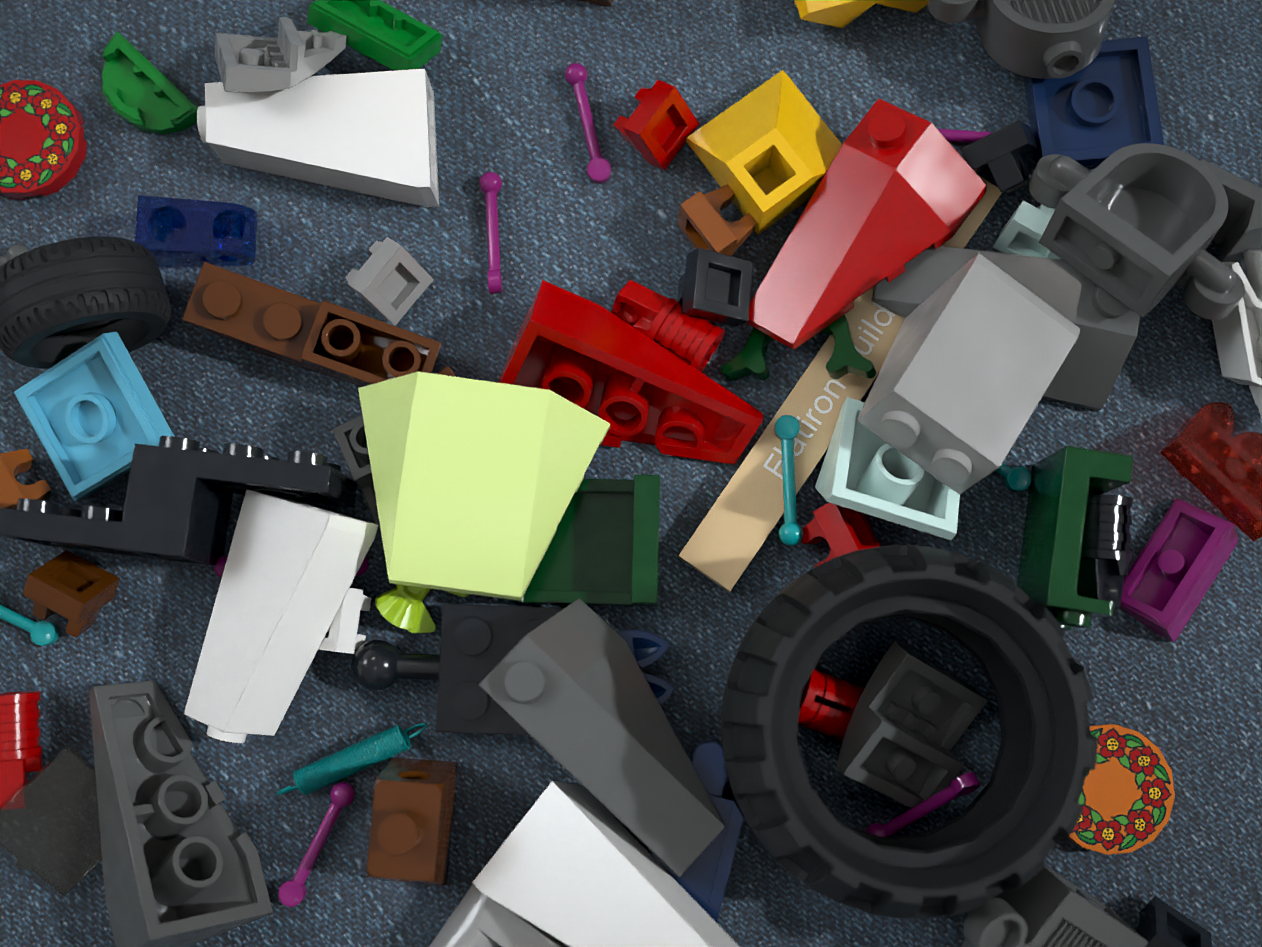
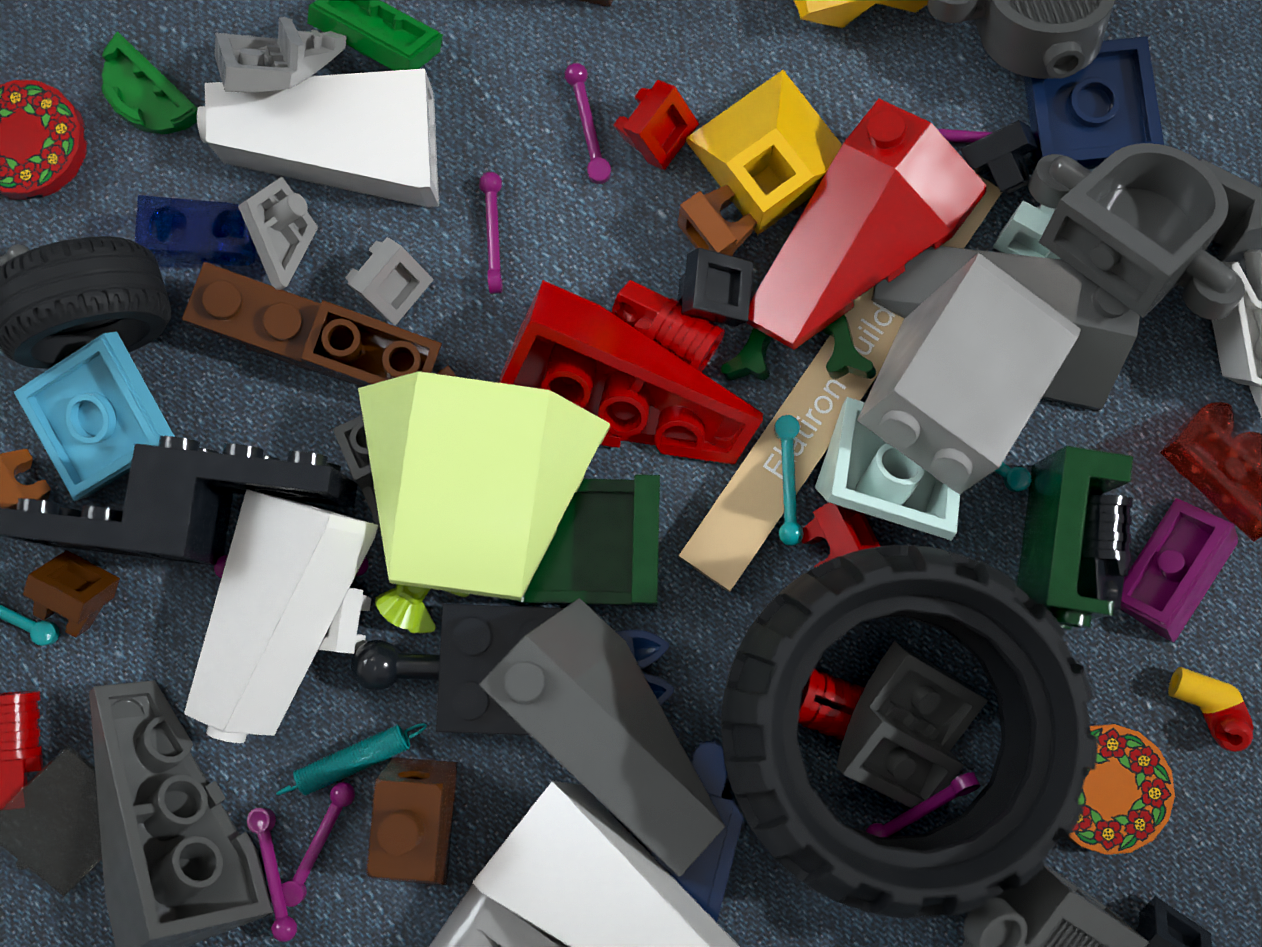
(262, 822): none -> magenta hinge
(279, 229): none -> light grey piece
(1220, 705): none -> arm

